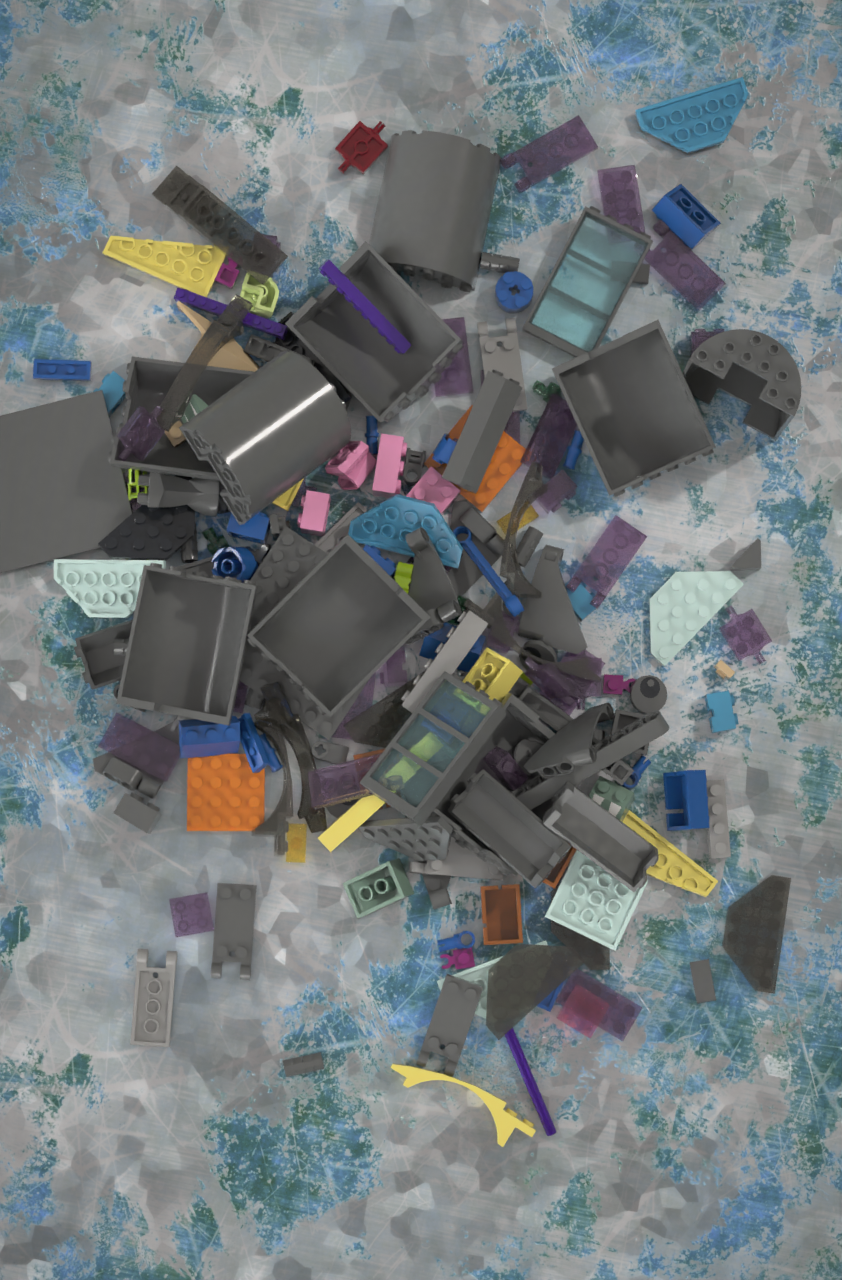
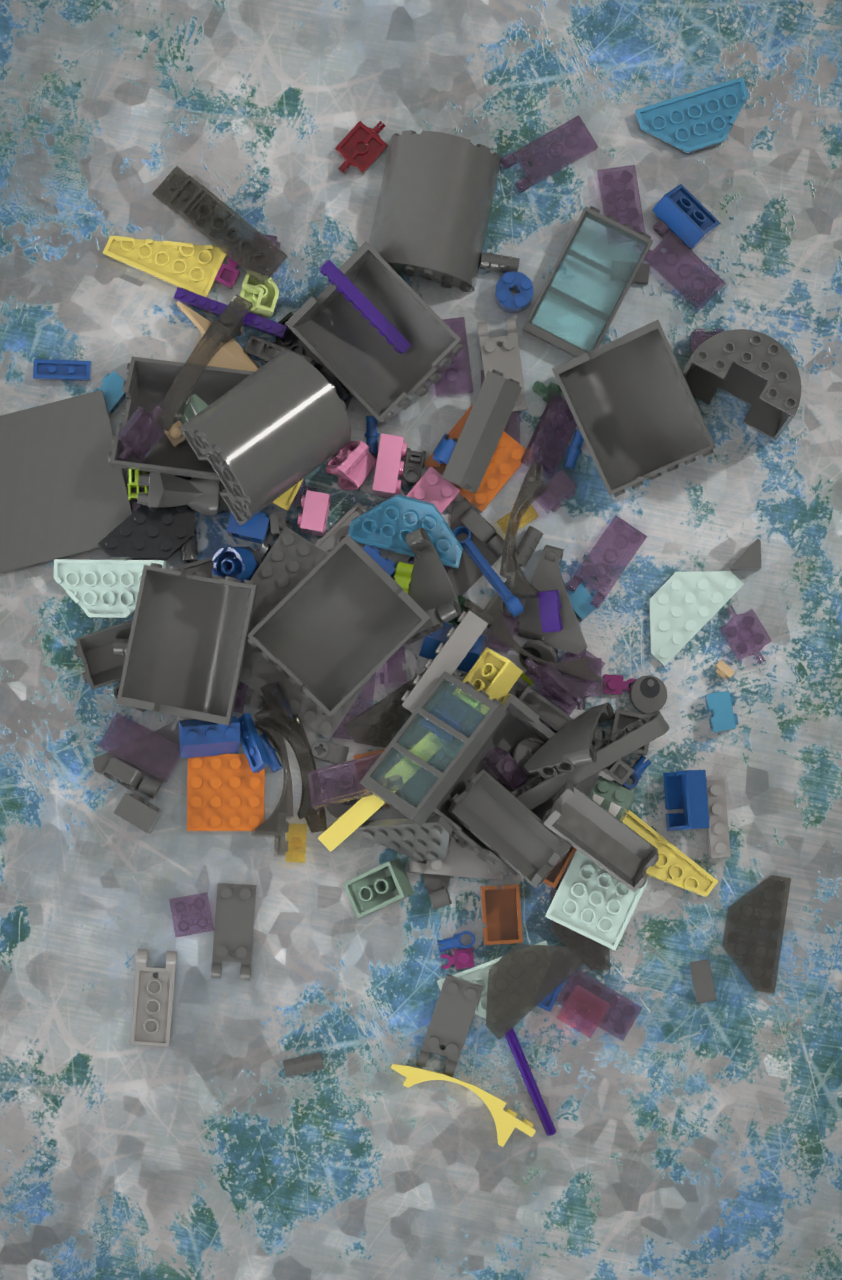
(215, 542): plate -> none
(549, 611): none -> dark purple slope

